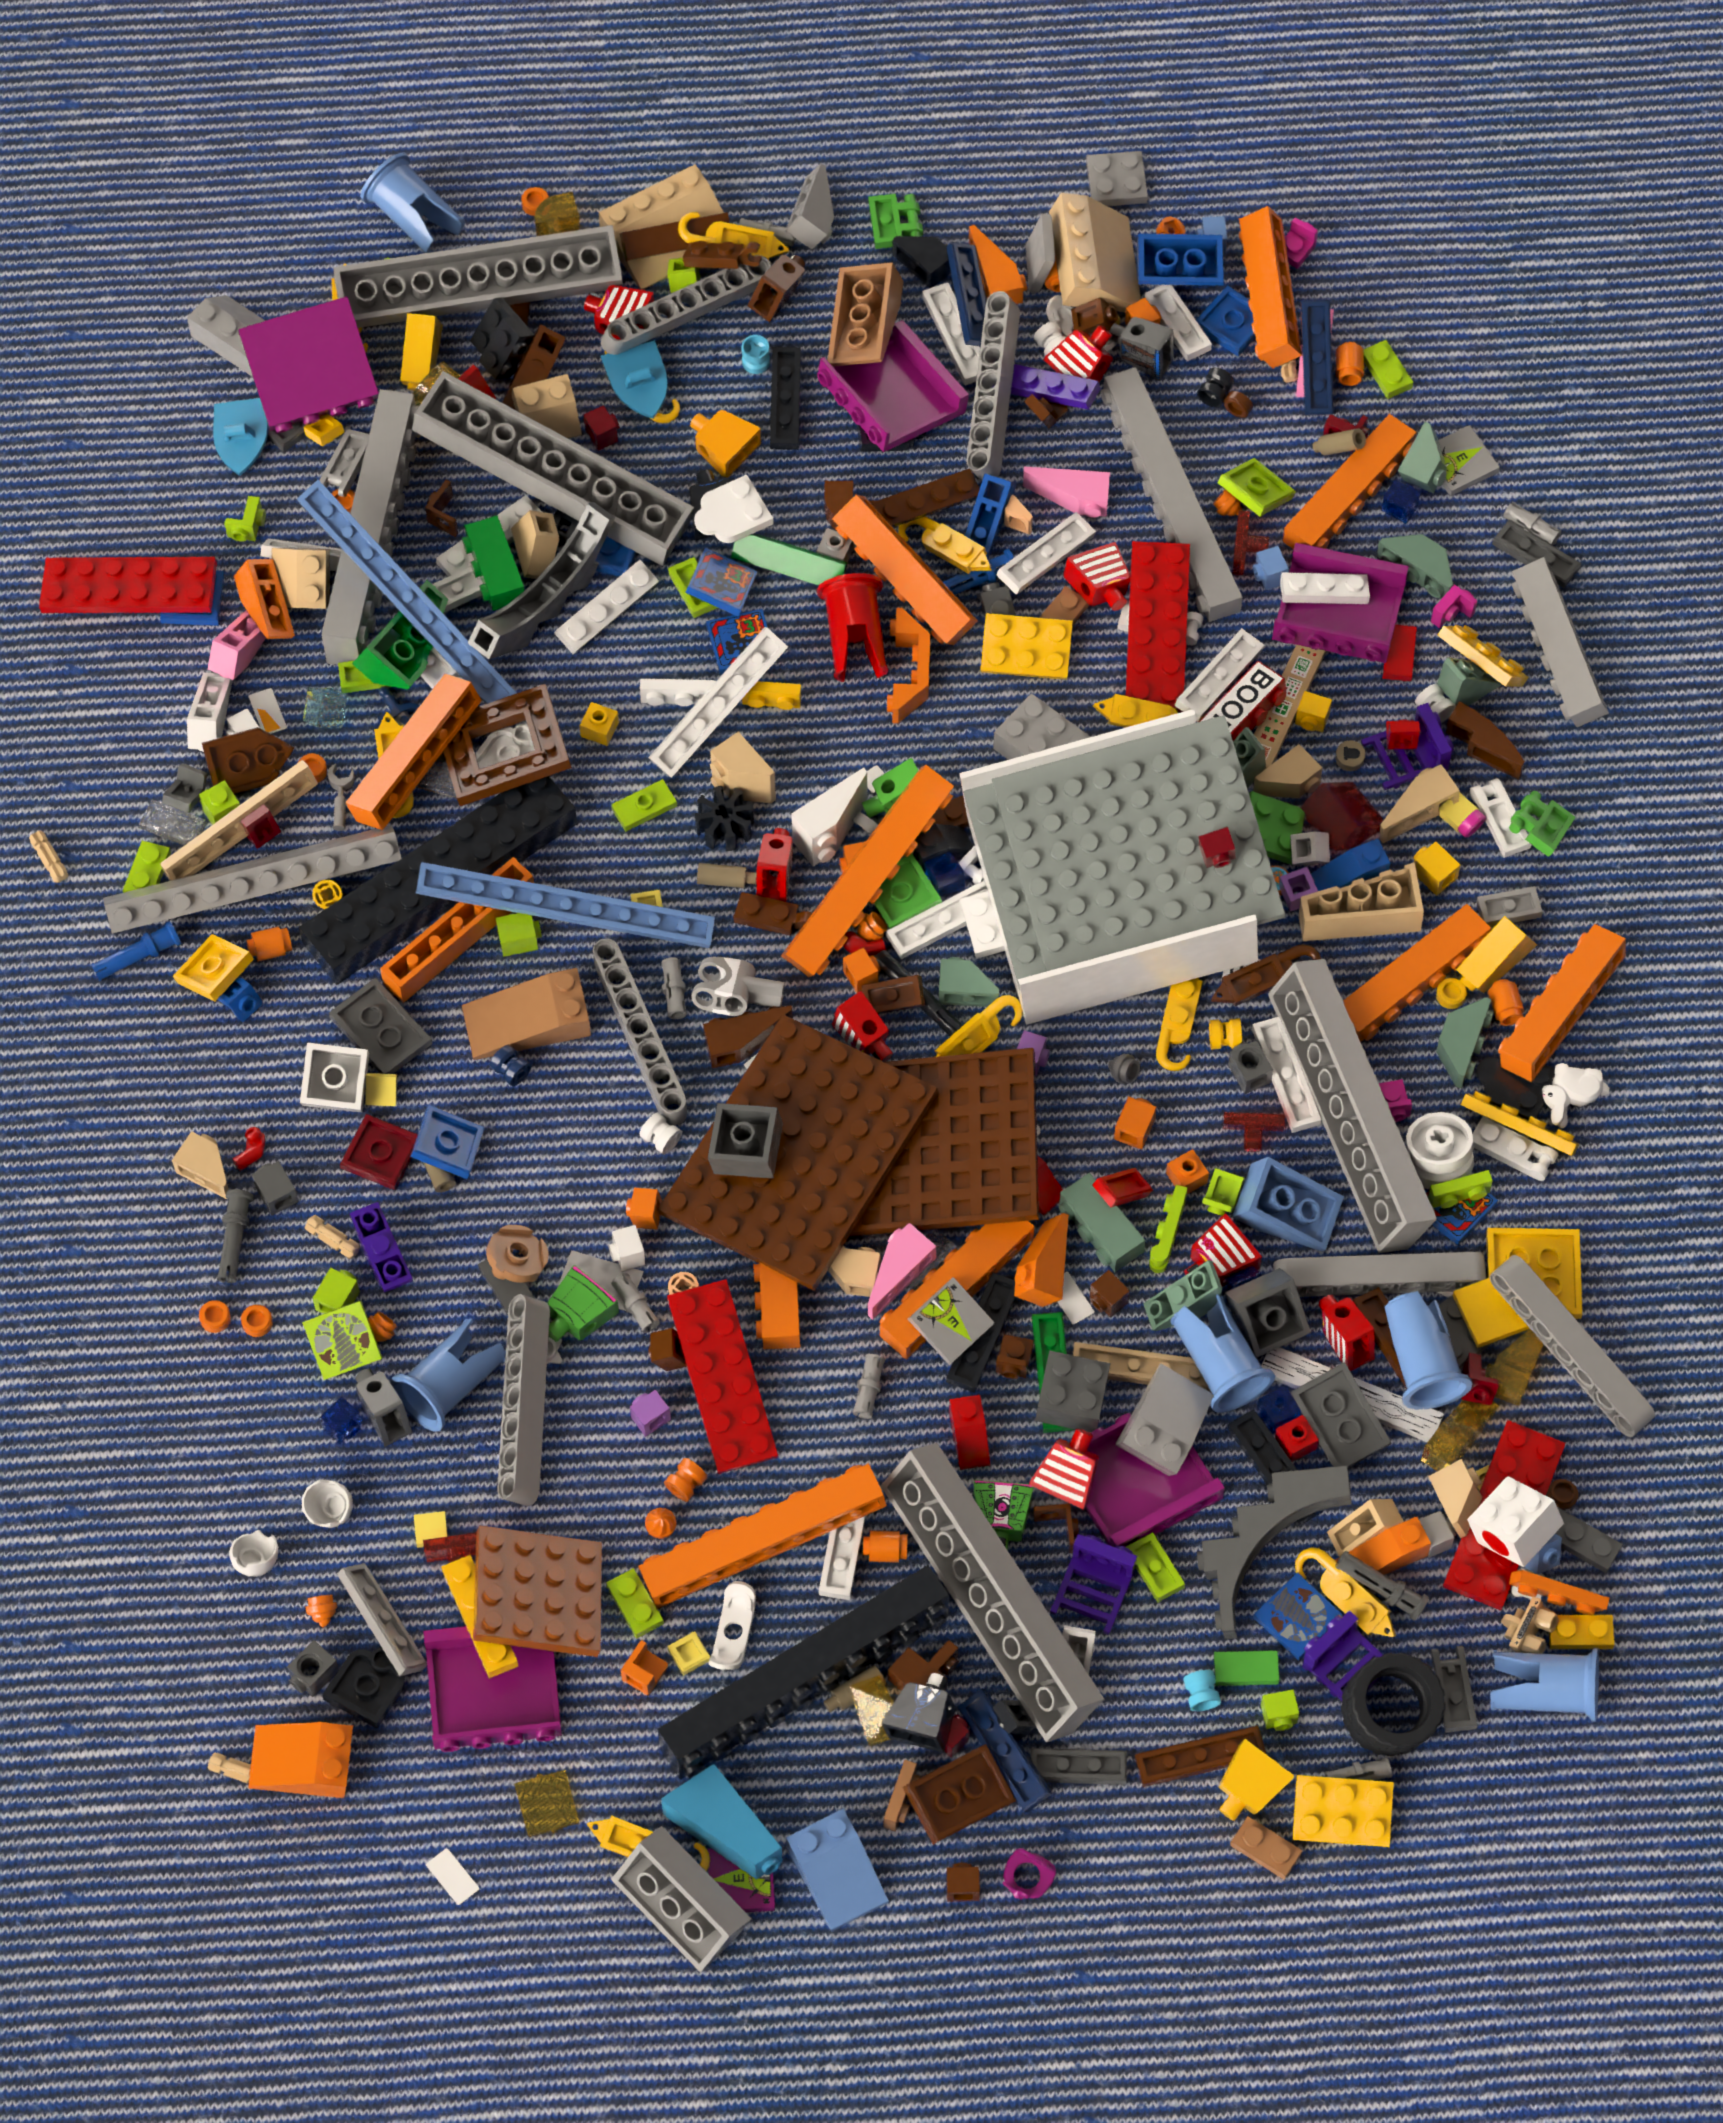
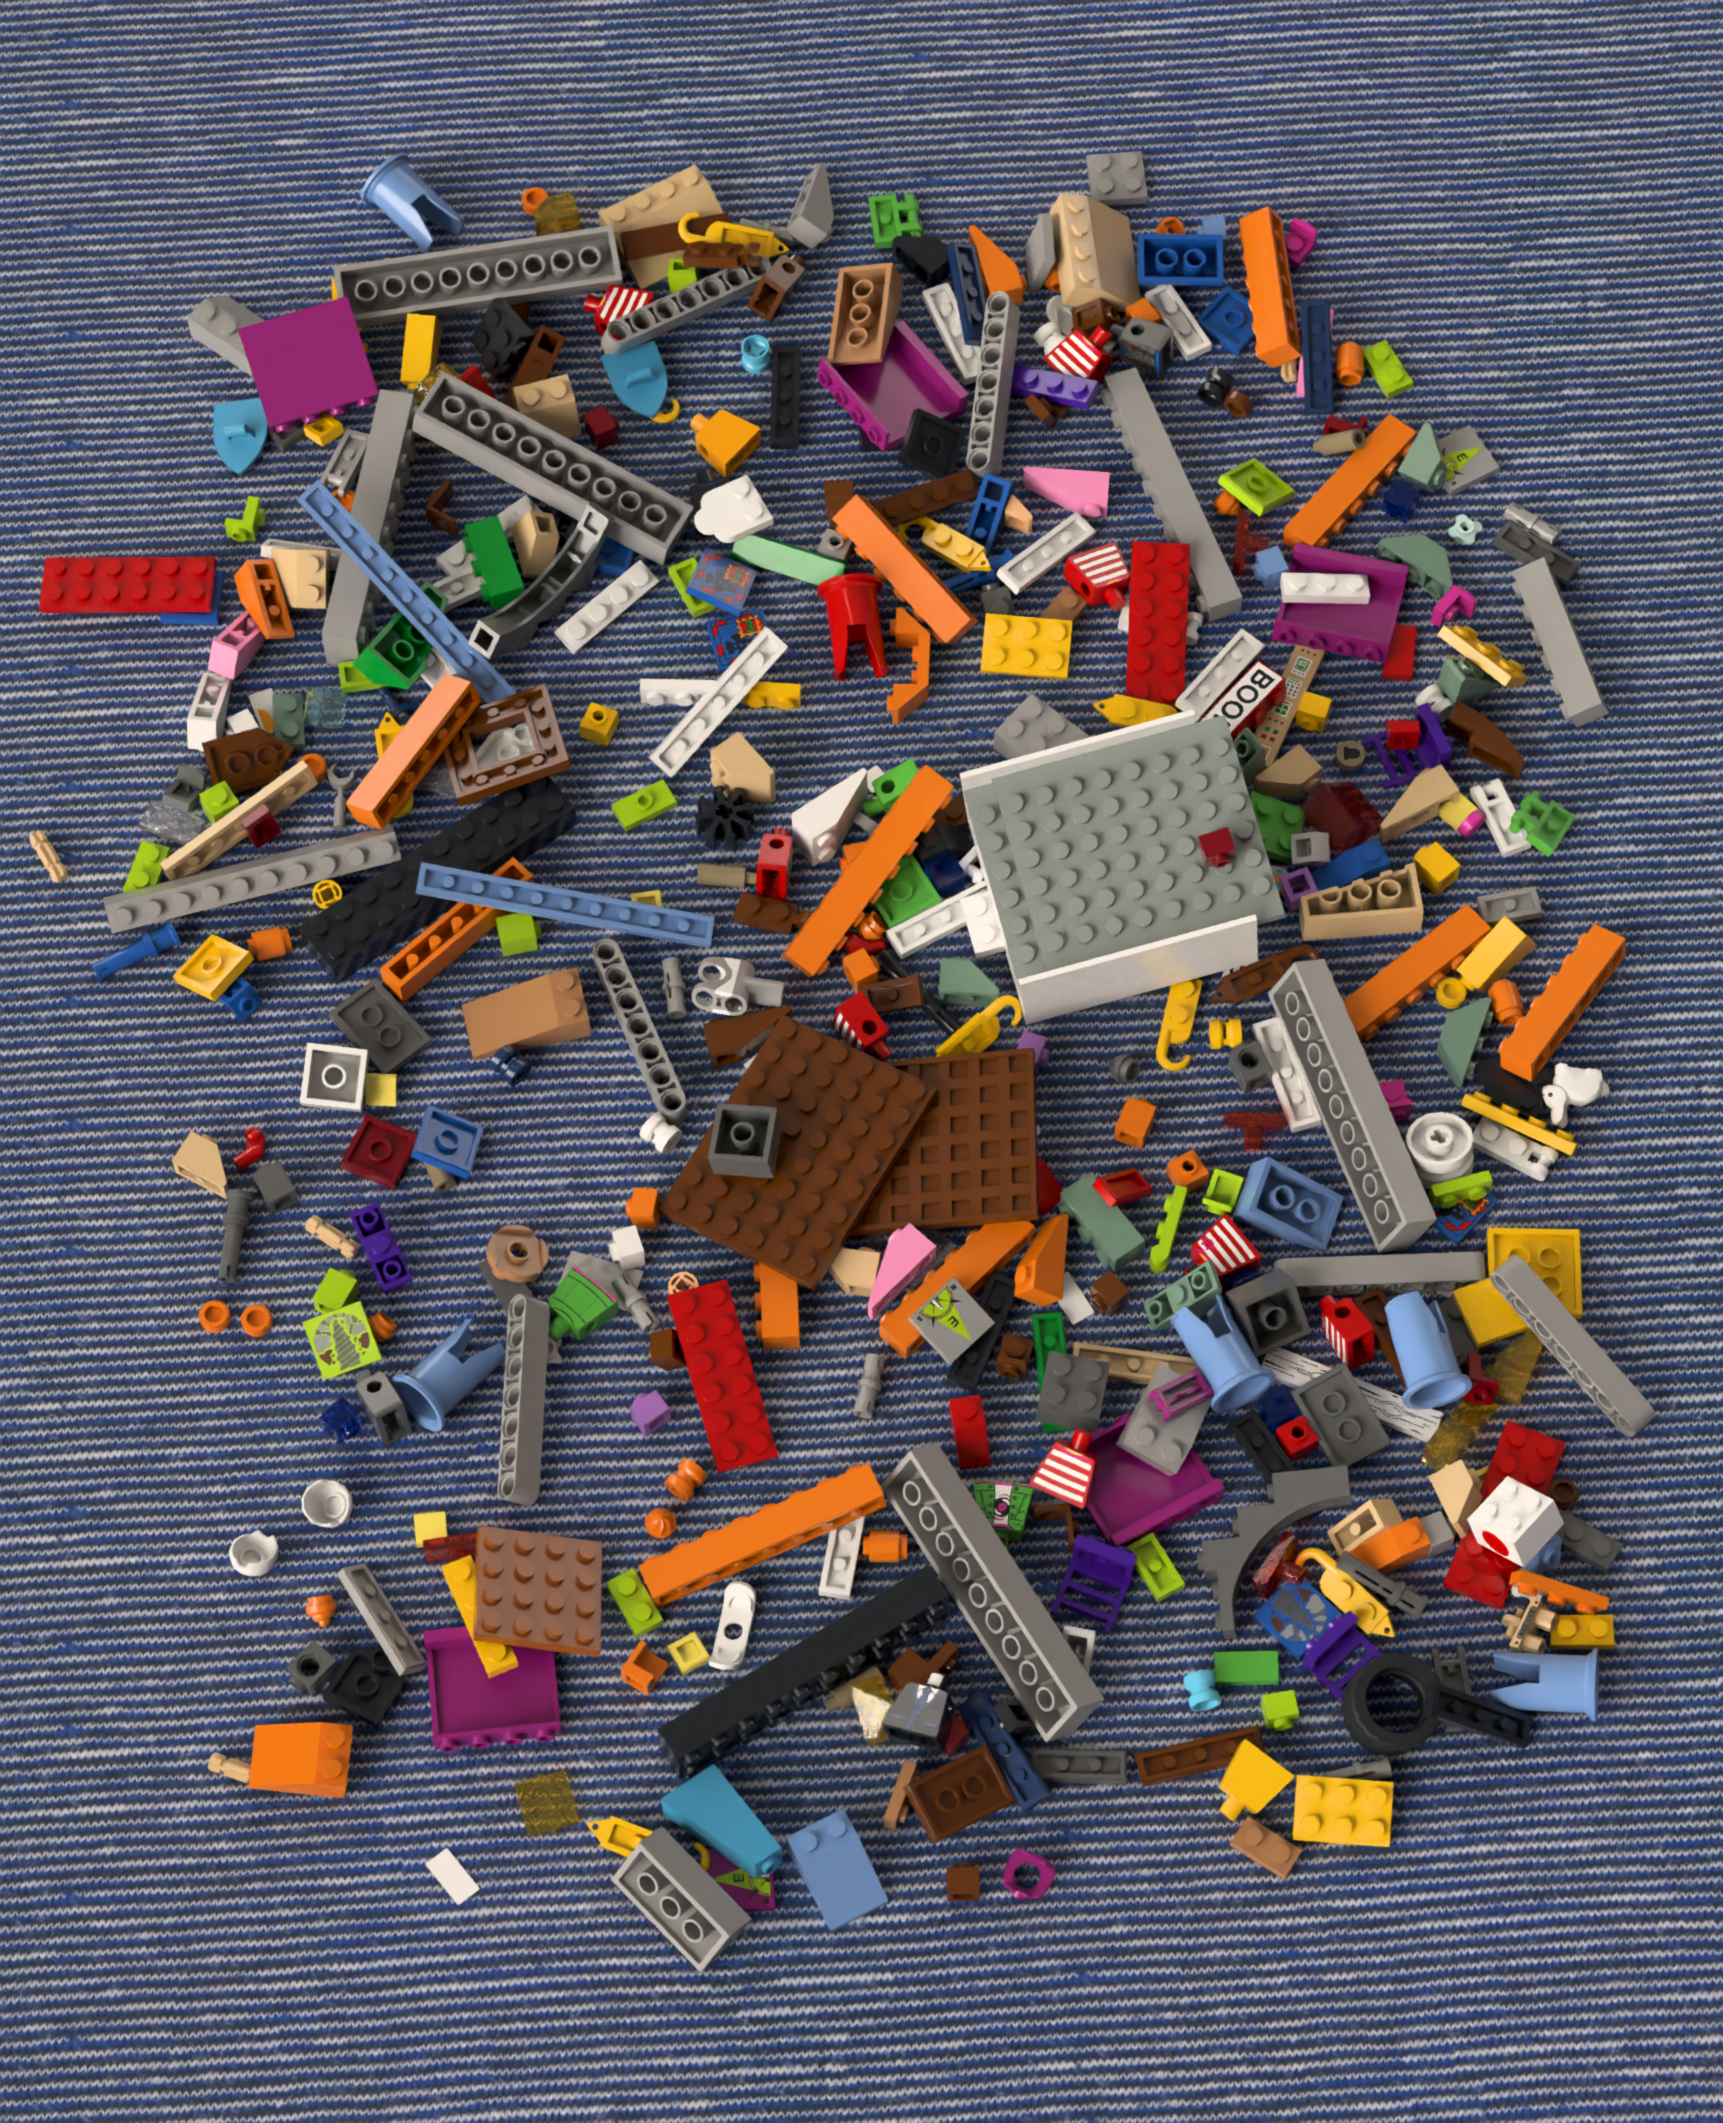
(289, 719): none -> sand green plate
(931, 445): none -> black plate
(1164, 1404): none -> magenta tile
(1279, 1566): none -> clear red tile
(1461, 536): none -> light aqua plate
(1477, 1715): none -> black plate

